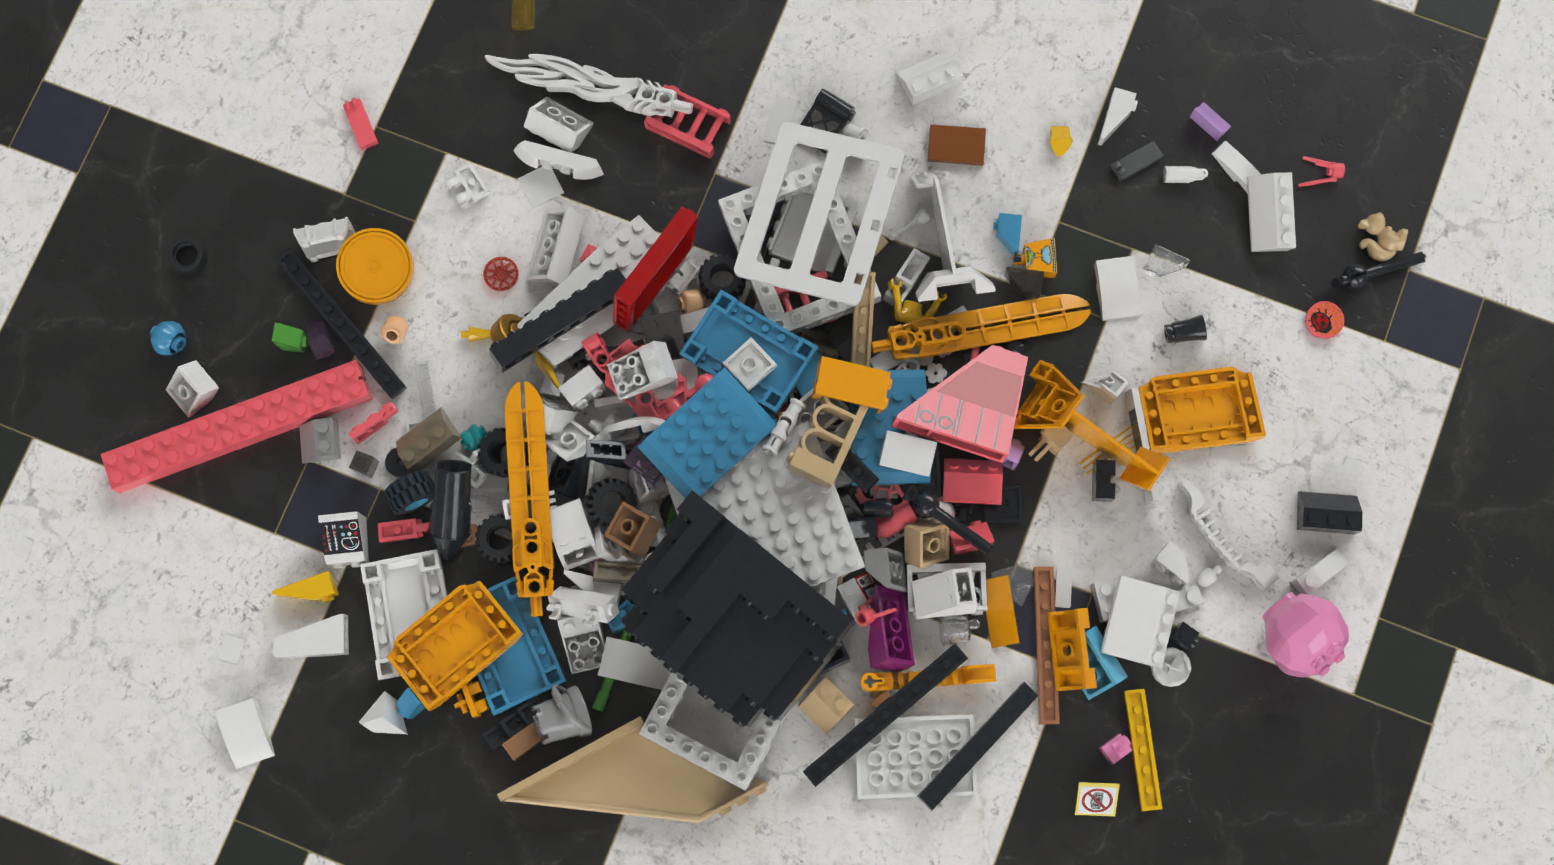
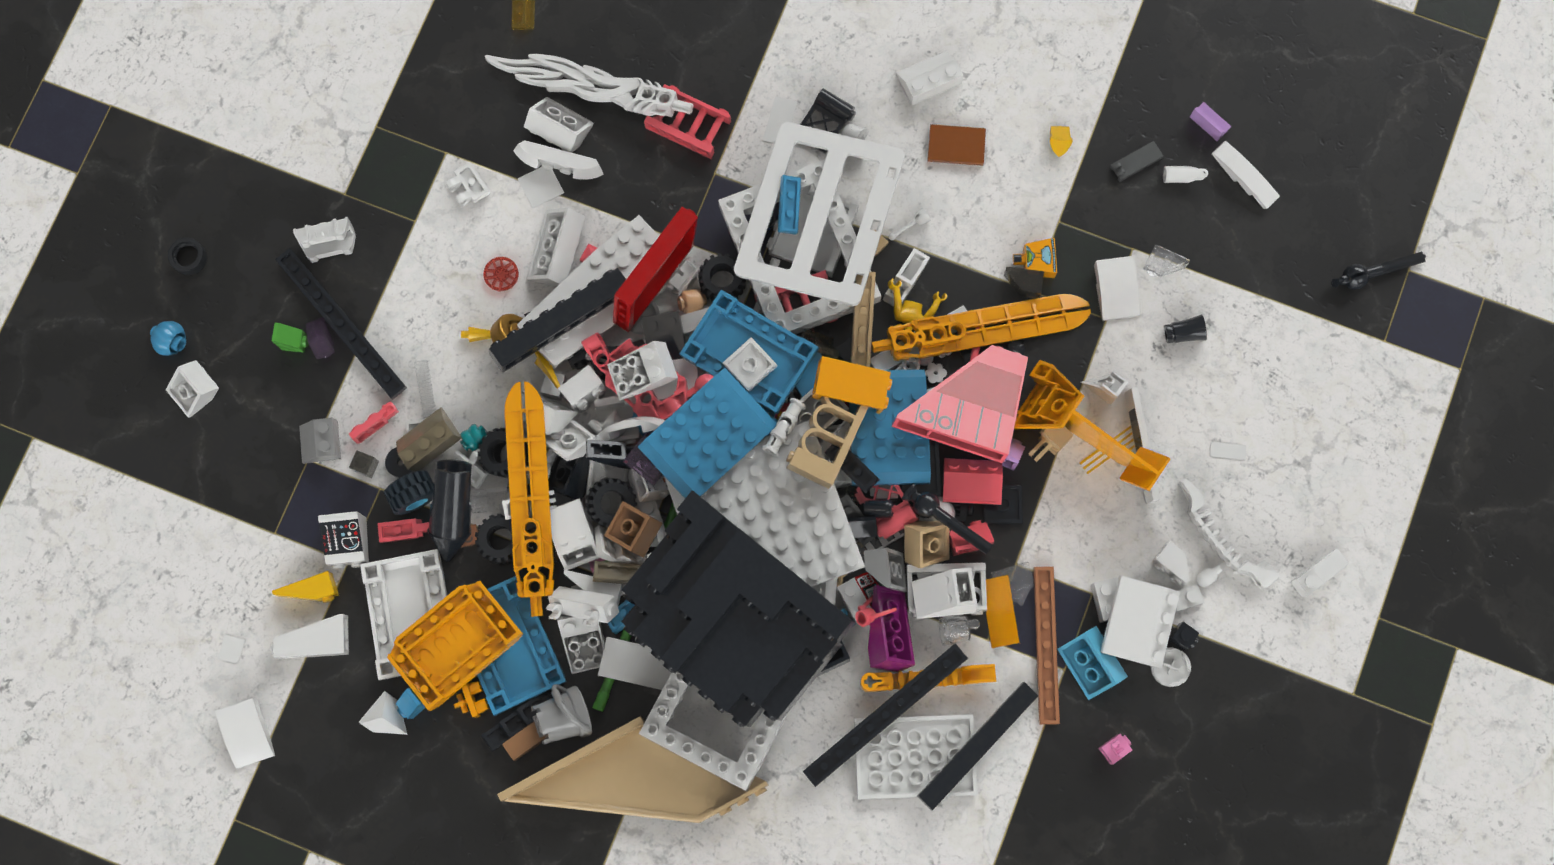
(236, 427): coral piece -> none
(360, 123): coral hinge -> none
(375, 266): light orange brick -> none
(394, 329): light nougat head -> none
(789, 204): none -> dark azure tile
(826, 705): tan slope -> none
(879, 698): medium nougat tile -> none
(907, 453): white container -> none
(950, 274): white piece -> none
(1008, 231): dark azure slope -> none
(1063, 588): white sticker -> none
(1066, 630): light orange piece -> none
(1097, 799): piece -> none
(1102, 474): black brick -> none
(1119, 109): white slope -> none
(1142, 750): yellow plate -> none
(1201, 410): light orange slope -> none
(1271, 212): white slope -> none
(1305, 634): bright pink rock -> none
(1324, 320): tile -> none
(1329, 513): black slope -> none
(1333, 170): coral plant -> none
(1388, 240): tan animal -> none

